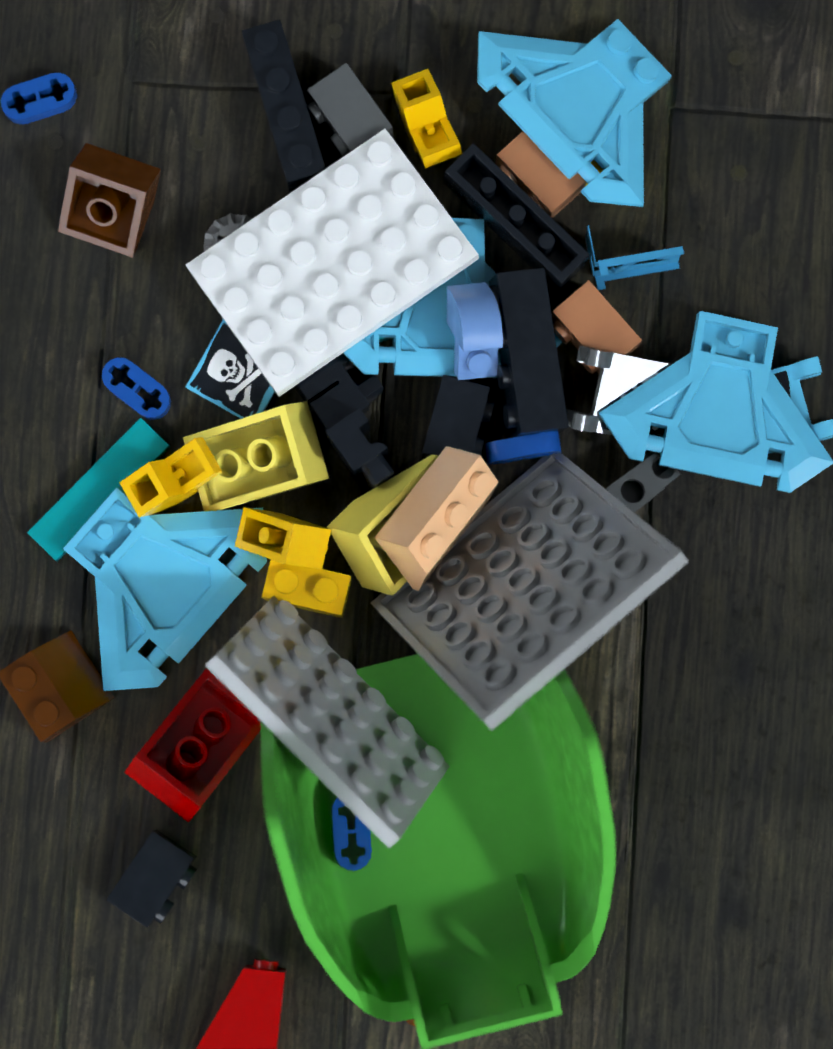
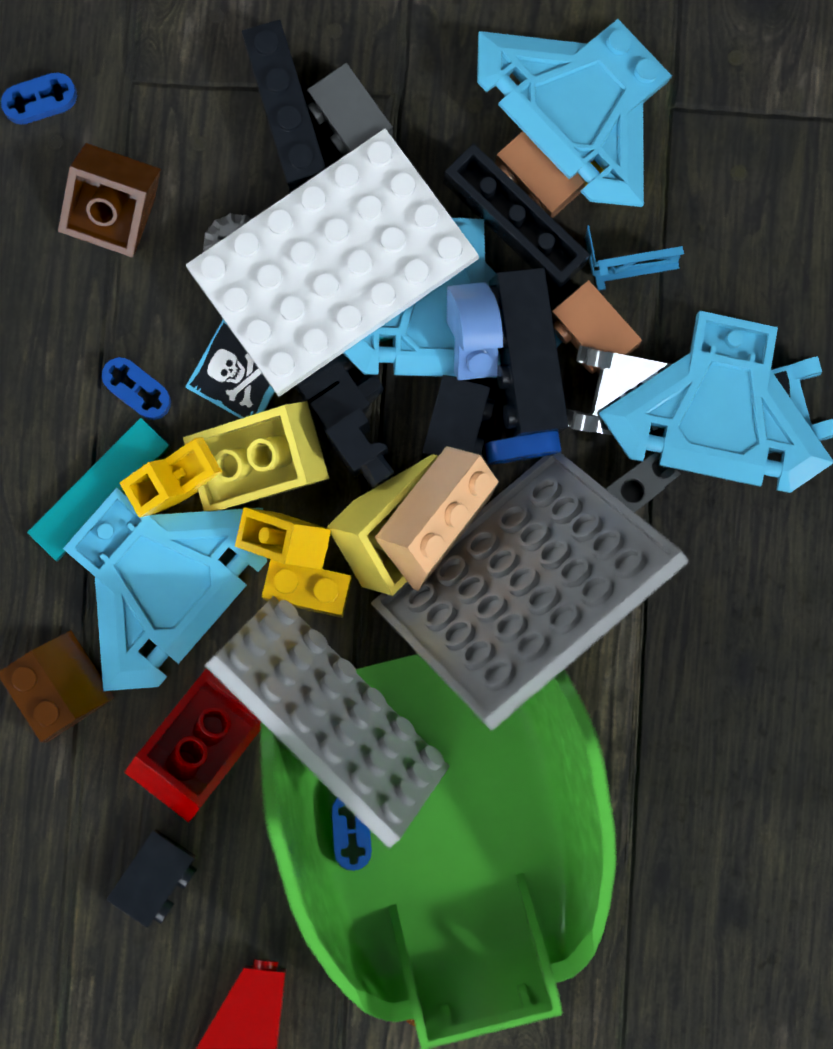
(425, 118): yellow brick -> none

